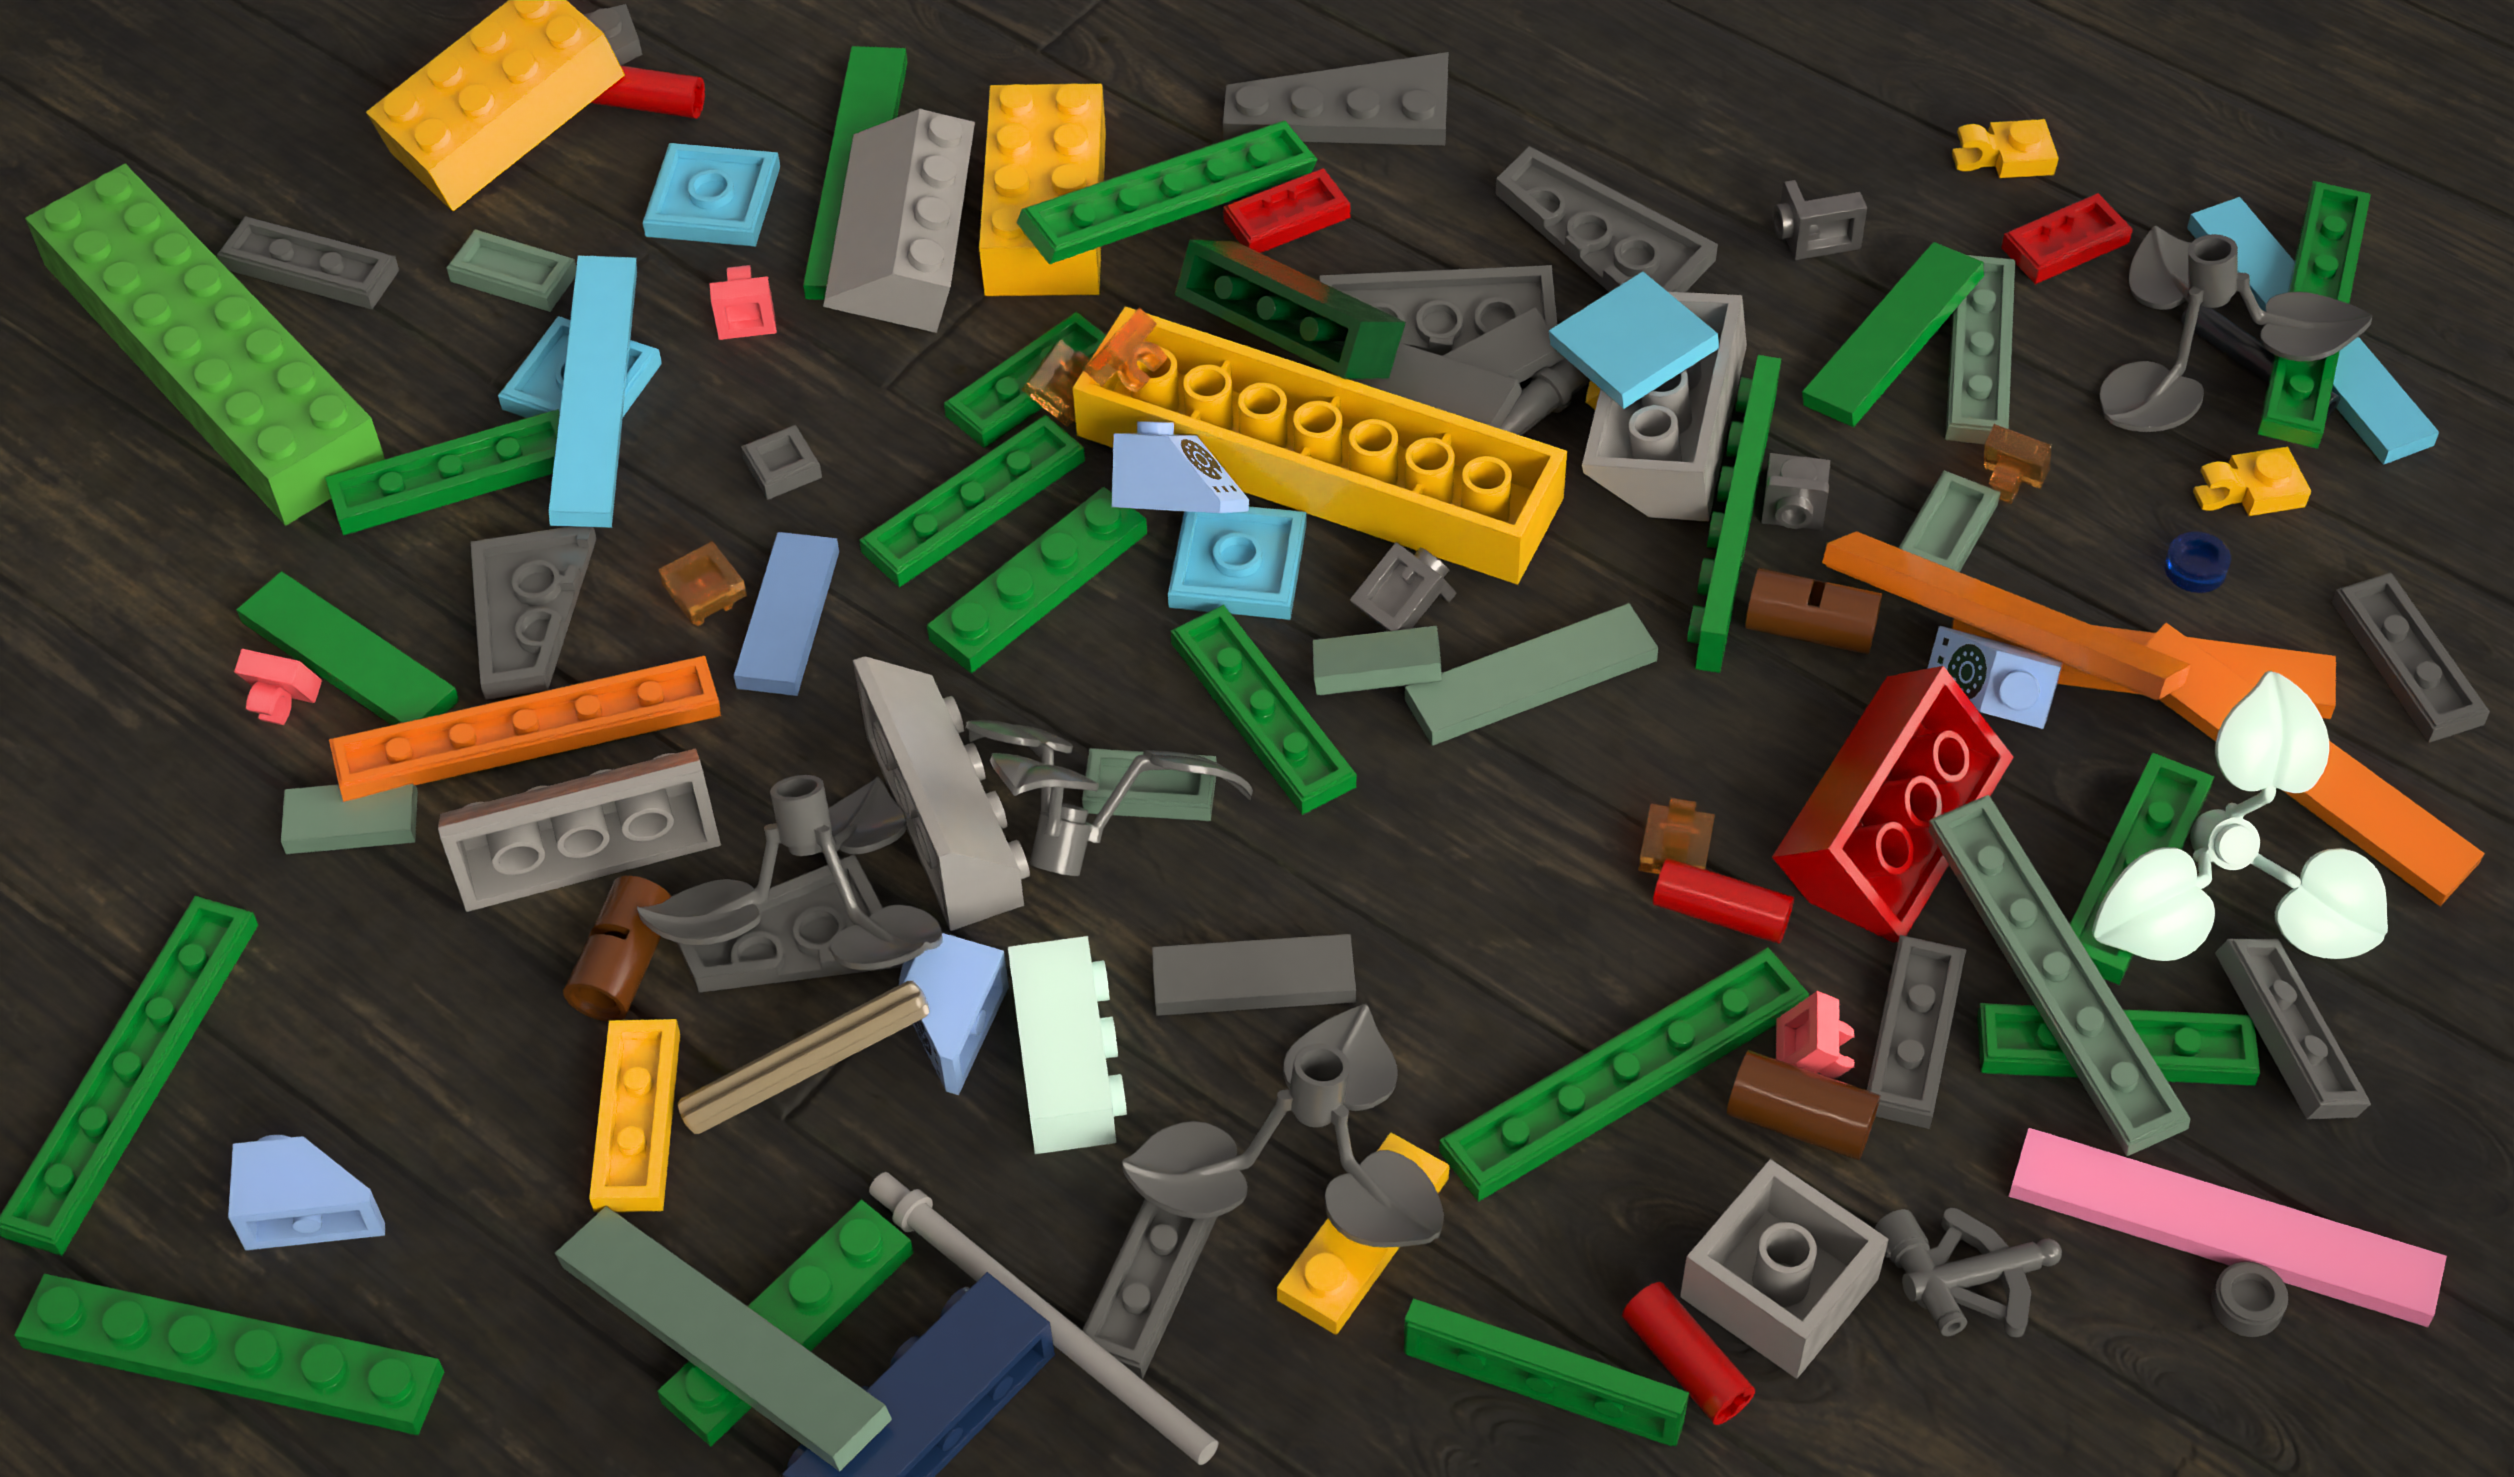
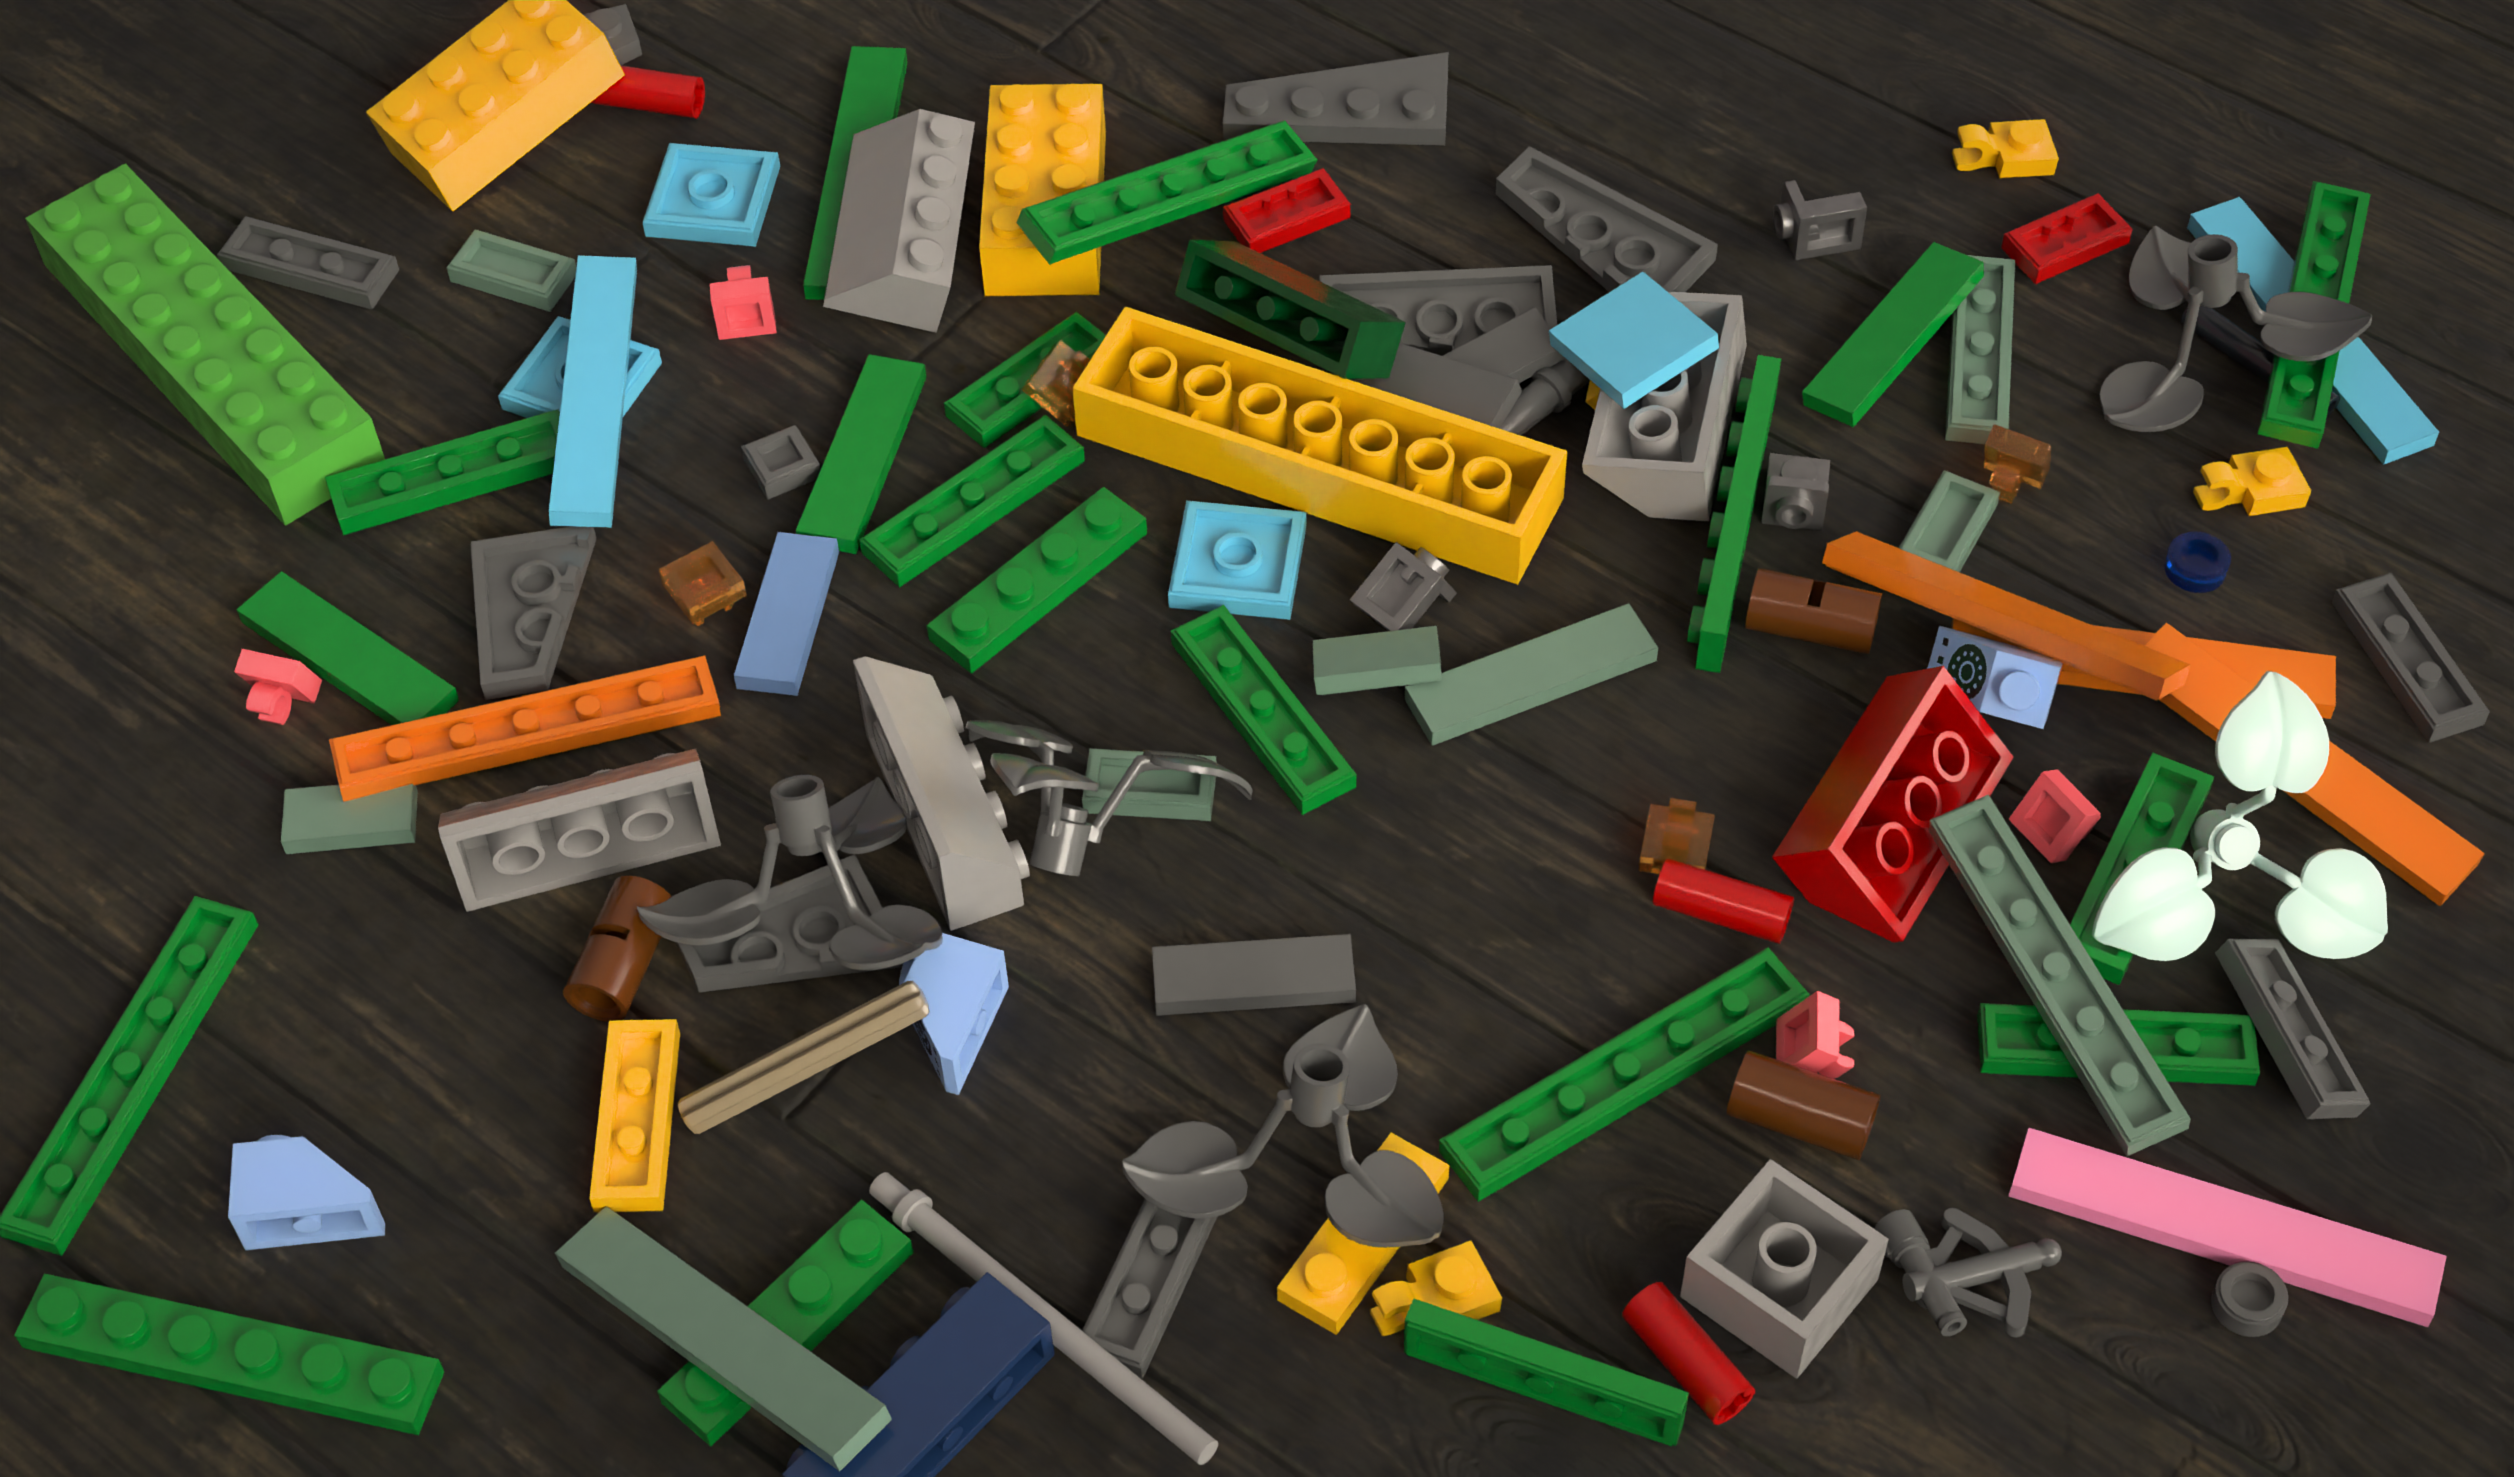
(863, 451): none -> green tile
(1066, 1044): light aqua brick -> none
(1125, 350): clear orange tile -> none
(1170, 473): light blue slope -> none
(1447, 1279): none -> yellow plate
(1915, 1030): dark grey tile -> none
(2054, 816): none -> coral tile

